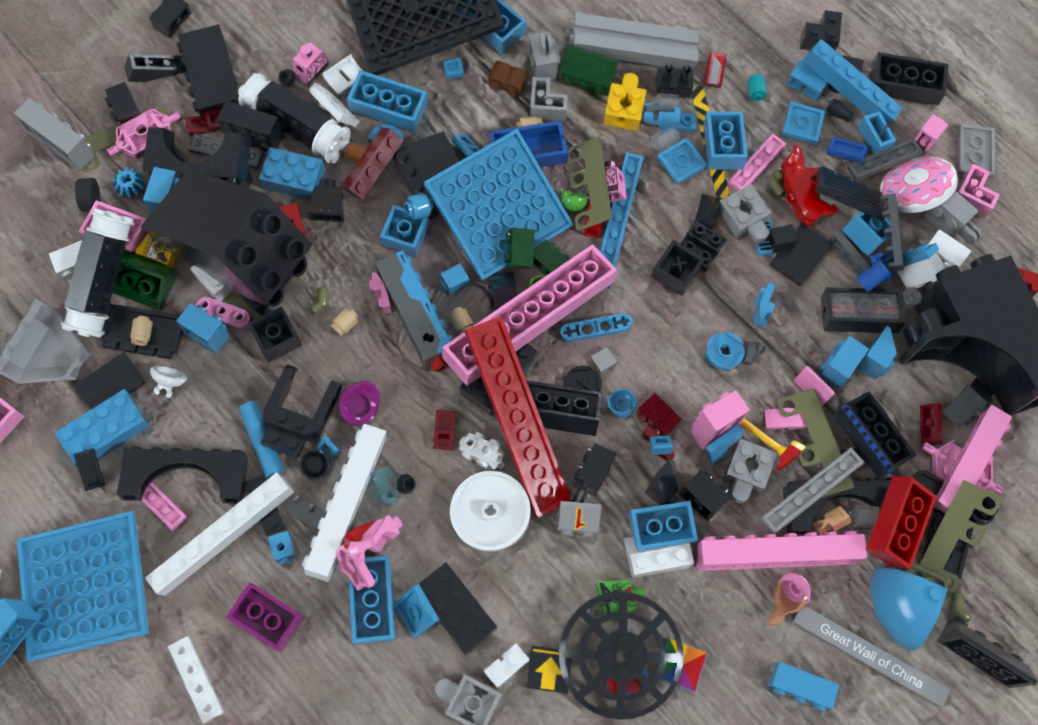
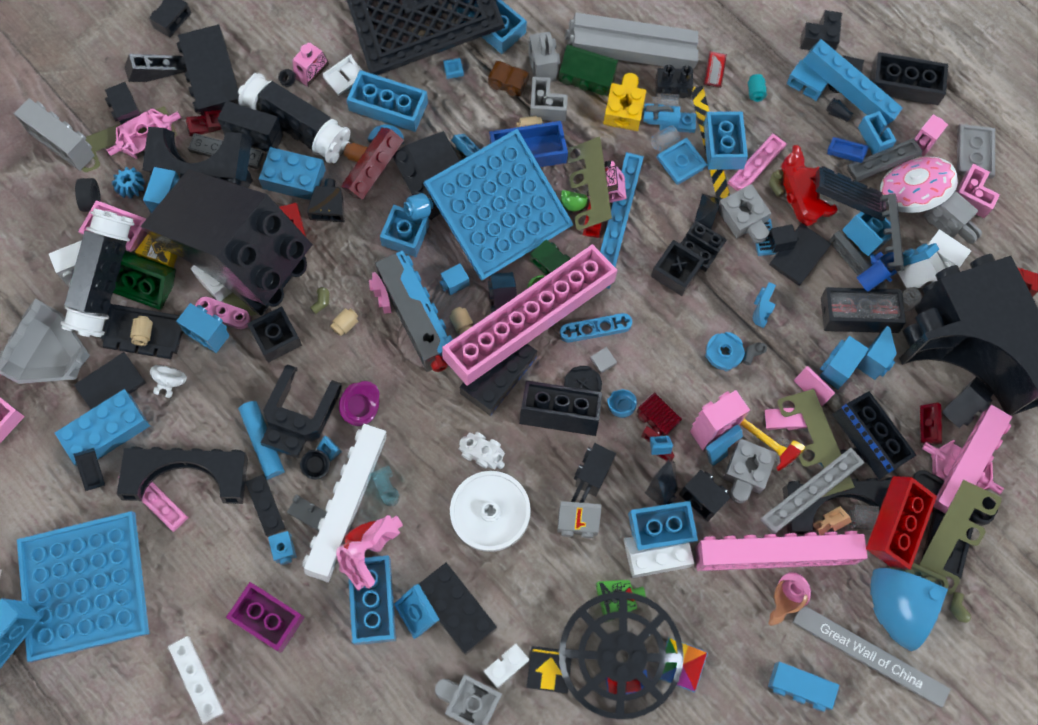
(219, 535): white brick -> none
(330, 103): white plate -> none
(409, 483): black plate -> none
(444, 430): dark red slope -> none
(517, 415): red plate -> none
(519, 248): dark green brick -> none
(803, 123): dark azure plate -> none
(985, 655): black slope -> none

